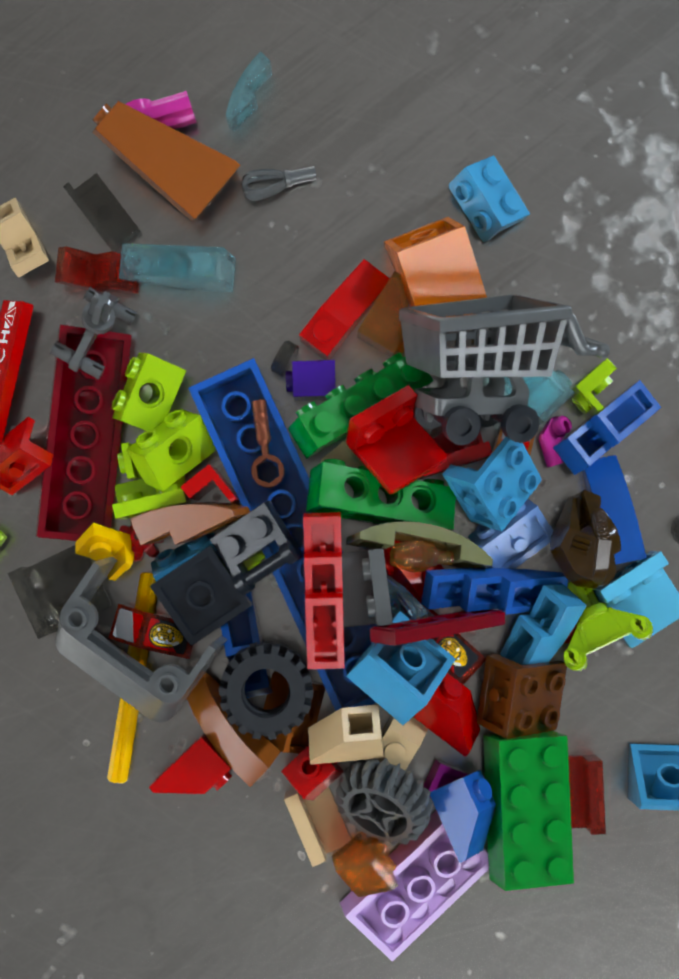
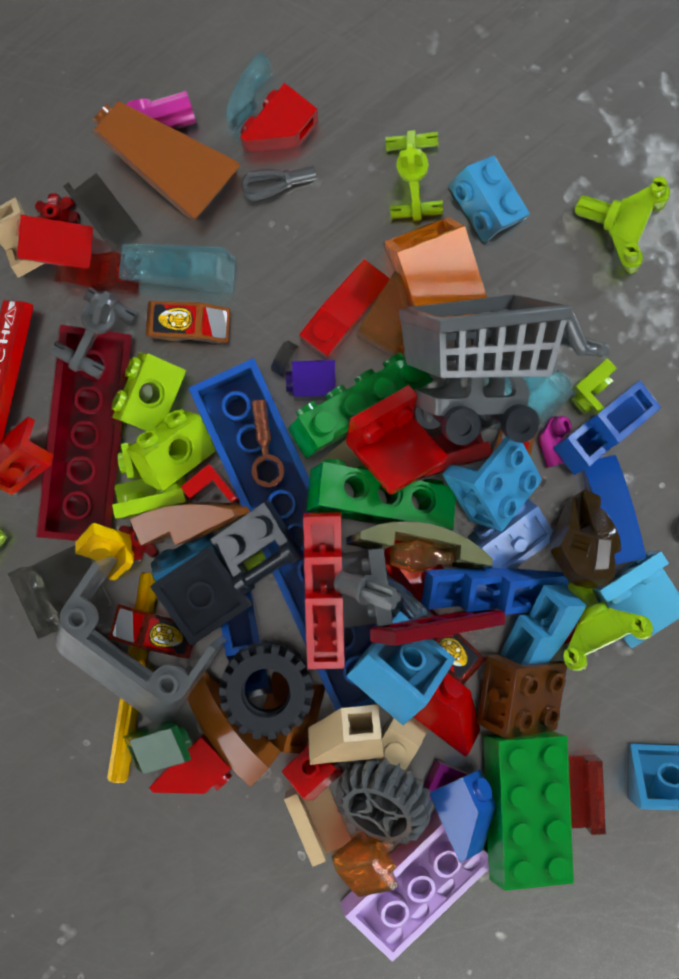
(54, 242): none -> red panel
(57, 209): none -> red plant
(158, 746): none -> slope
(187, 321): none -> slope
(280, 123): none -> red slope
(366, 590): none -> dark grey axle
(412, 167): none -> lime axle
(626, 219): none -> lime axle

